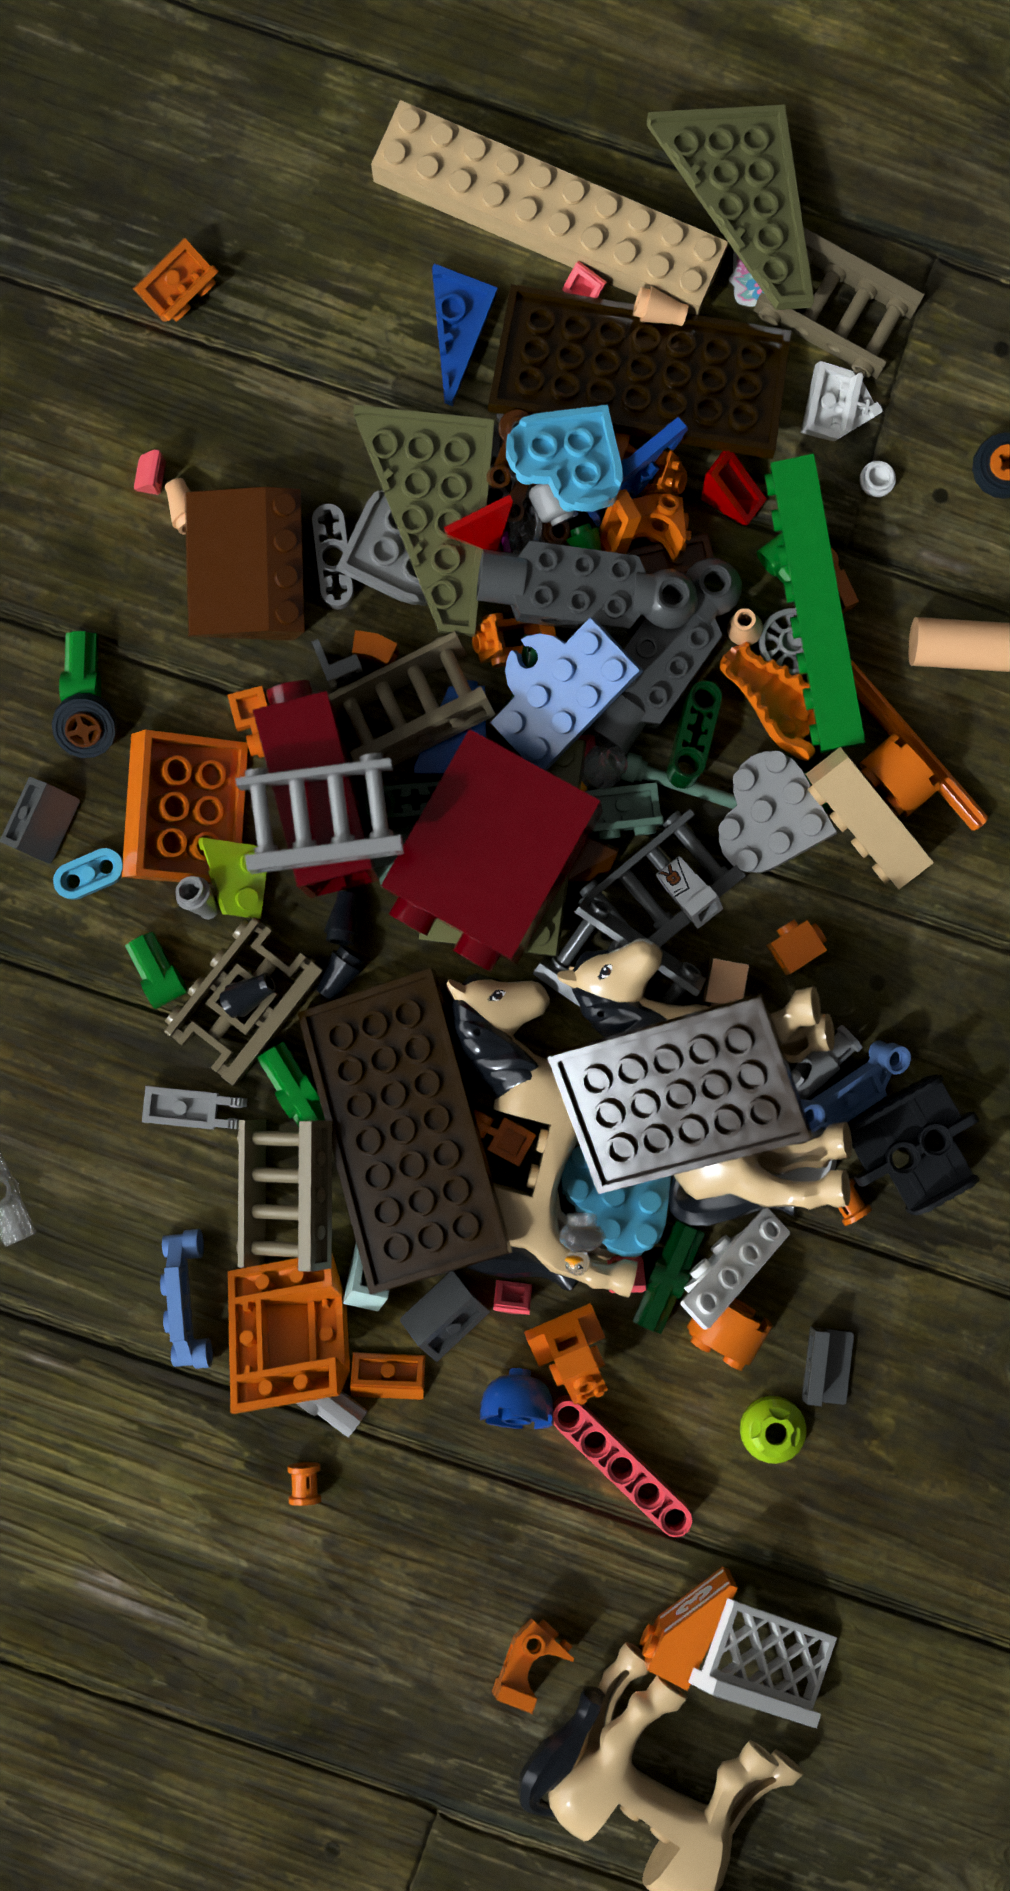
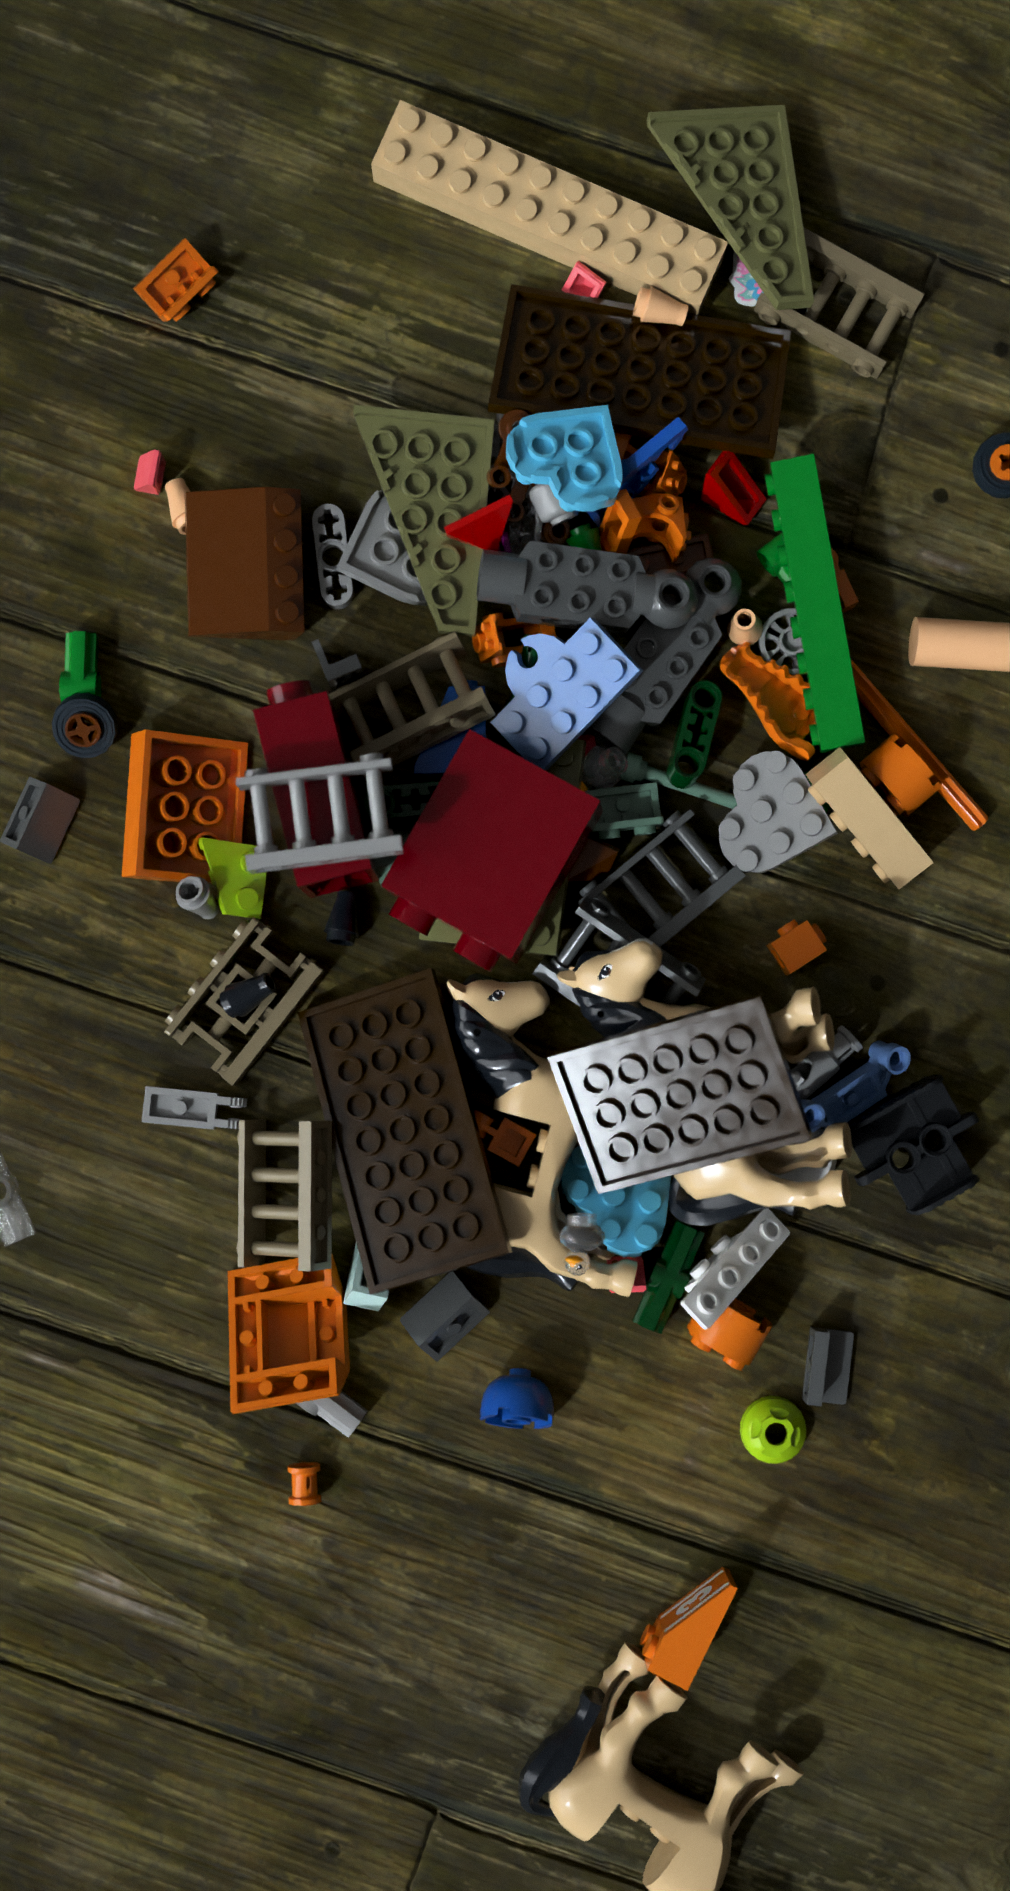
(89, 872): medium azure plate -> none
(159, 978): green piece -> none
(175, 1286): medium blue plate -> none
(242, 708): orange plate -> none
(293, 1087): green piece -> none
(340, 971): black cone -> none
(374, 648): orange piece -> none
(388, 1376): orange slope -> none
(461, 317): blue wing -> none
(512, 1297): coral slope -> none
(513, 1684): orange tile -> none
(567, 1343): orange tile -> none
(631, 1480): coral beam -> none
(689, 892): light grey leg -> none
(724, 982): light nougat brick -> none
(749, 1690): white fence -> none
(837, 403): white slope -> none
(856, 1208): orange bush -> none
(877, 478): white plate -> none

